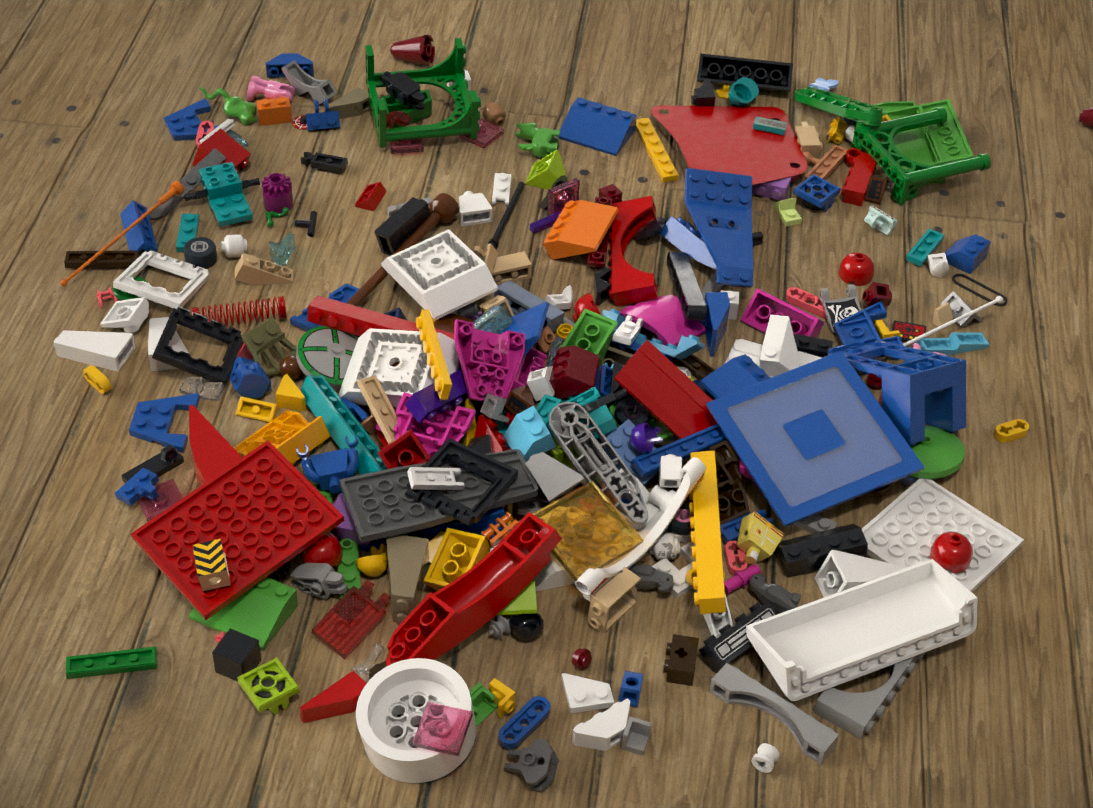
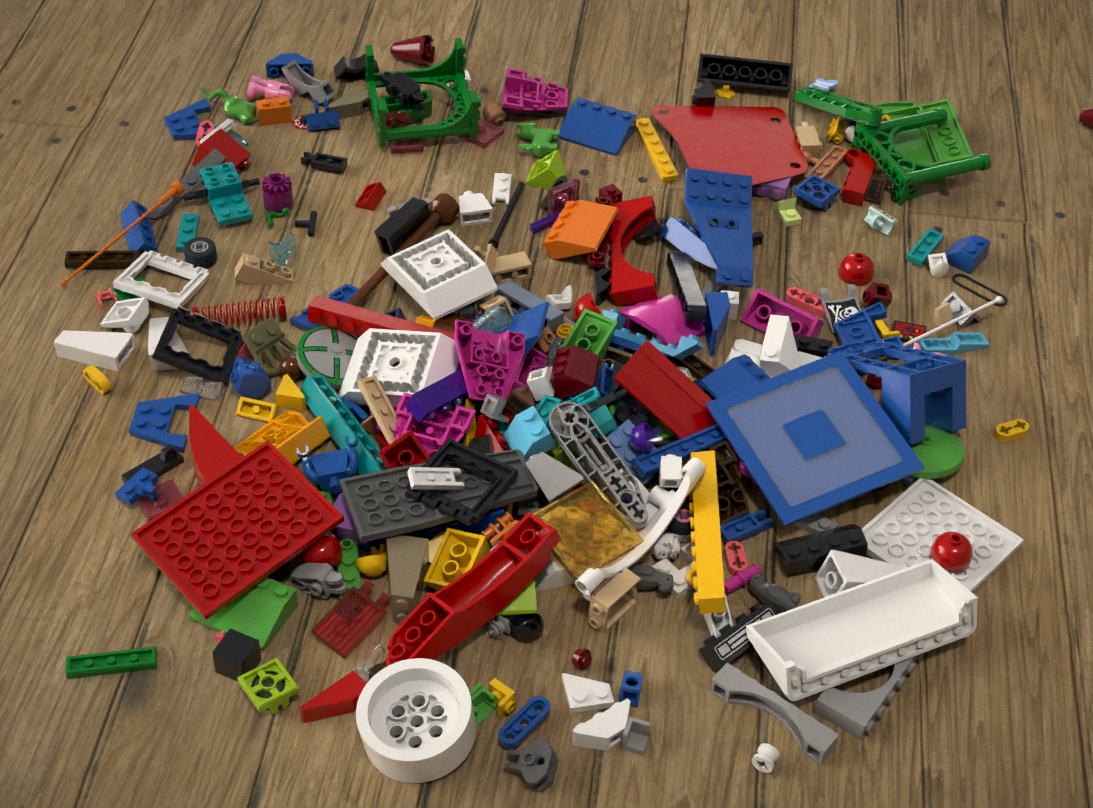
(211, 565): piece -> none
(234, 246): white head -> none
(352, 69): none -> black brick
(434, 354): yellow plate -> none
(442, 729): clear pink plate -> none
(531, 95): none -> dark pink wedge
(627, 331): white hinge -> none
(682, 660): dark brown brick -> none
(743, 91): teal piece -> none
(758, 538): light yellow torso -> none
(770, 125): tile -> none

